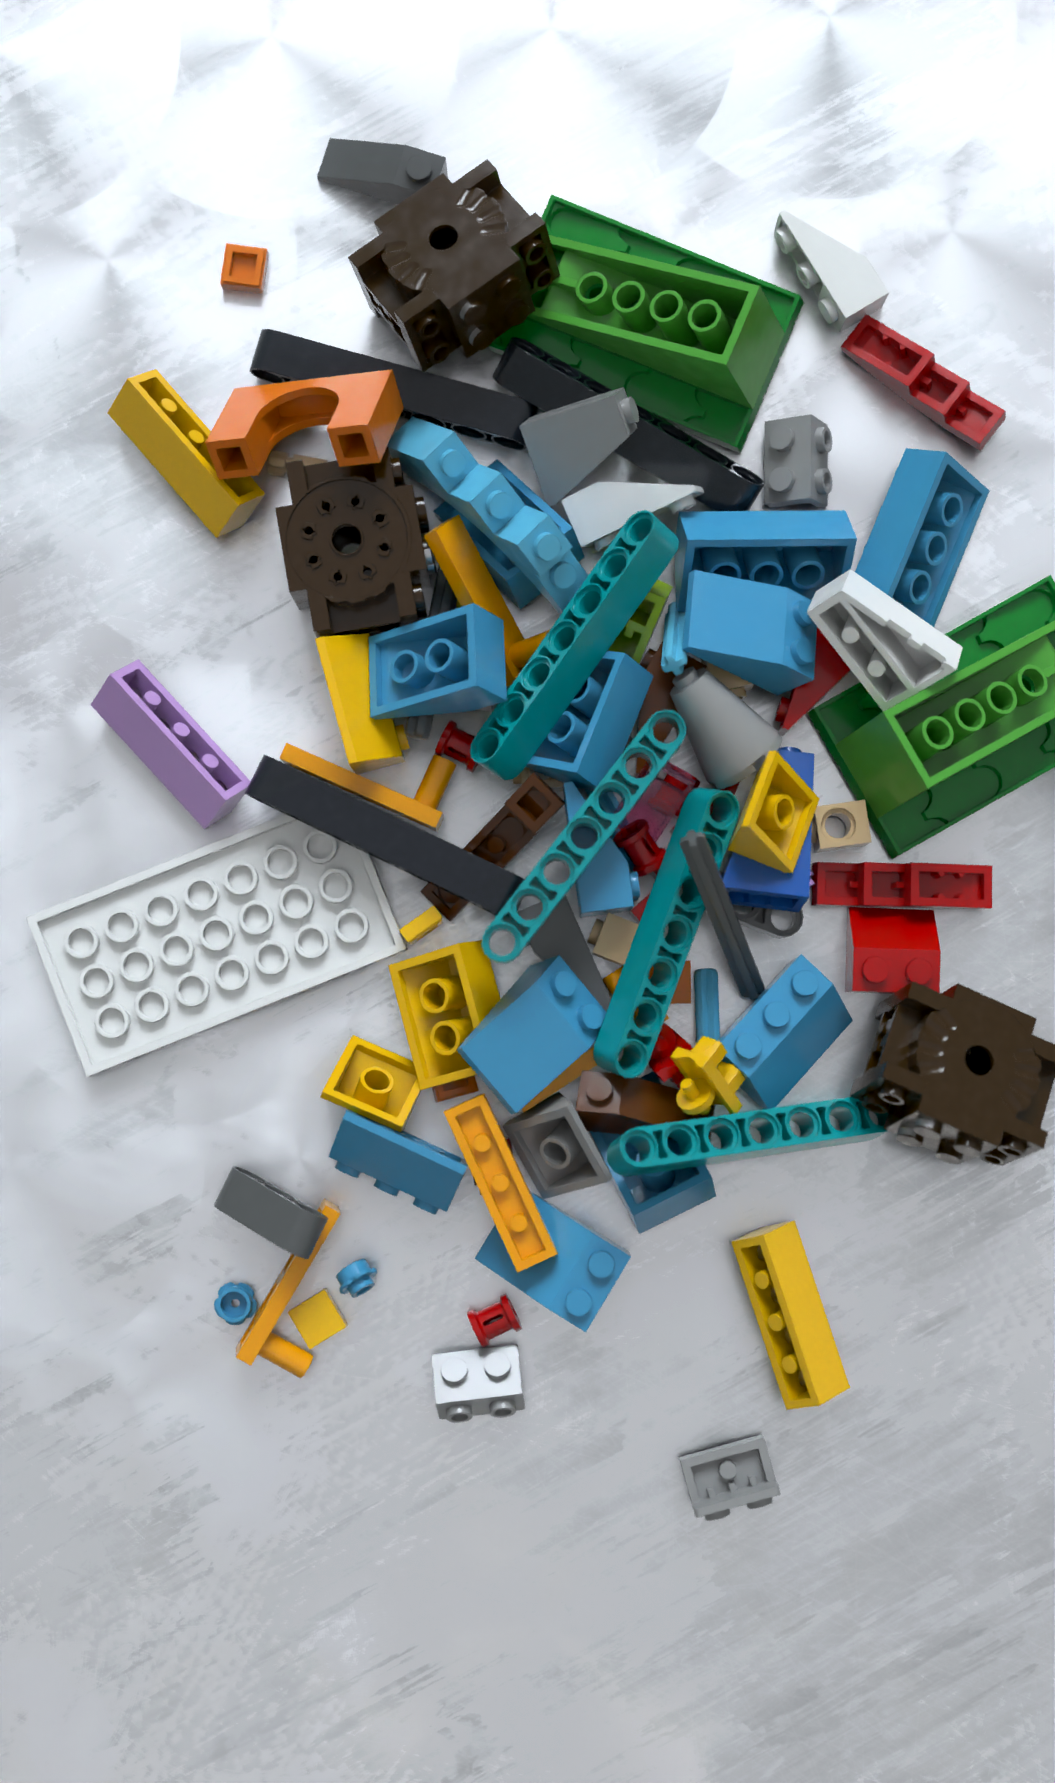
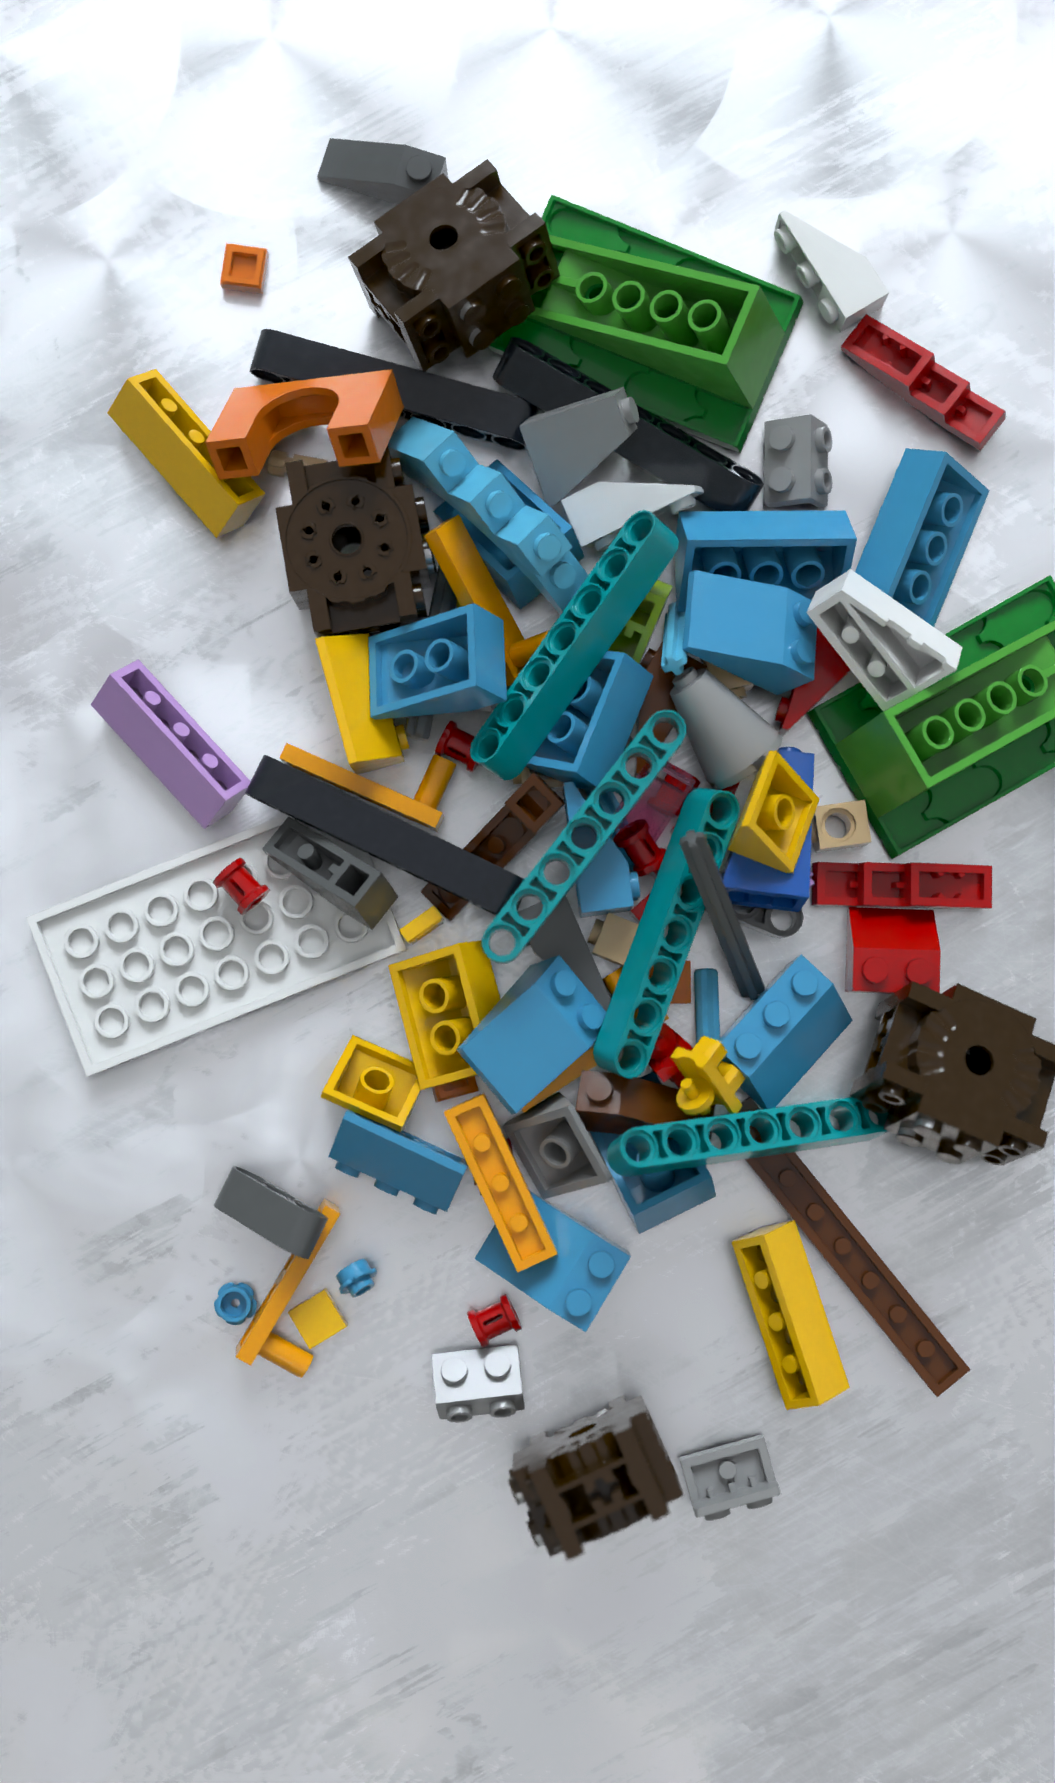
(241, 886): none -> red bush
(332, 872): none -> dark grey slope
(594, 1477): none -> dark brown piece
(858, 1266): none -> reddish brown plate

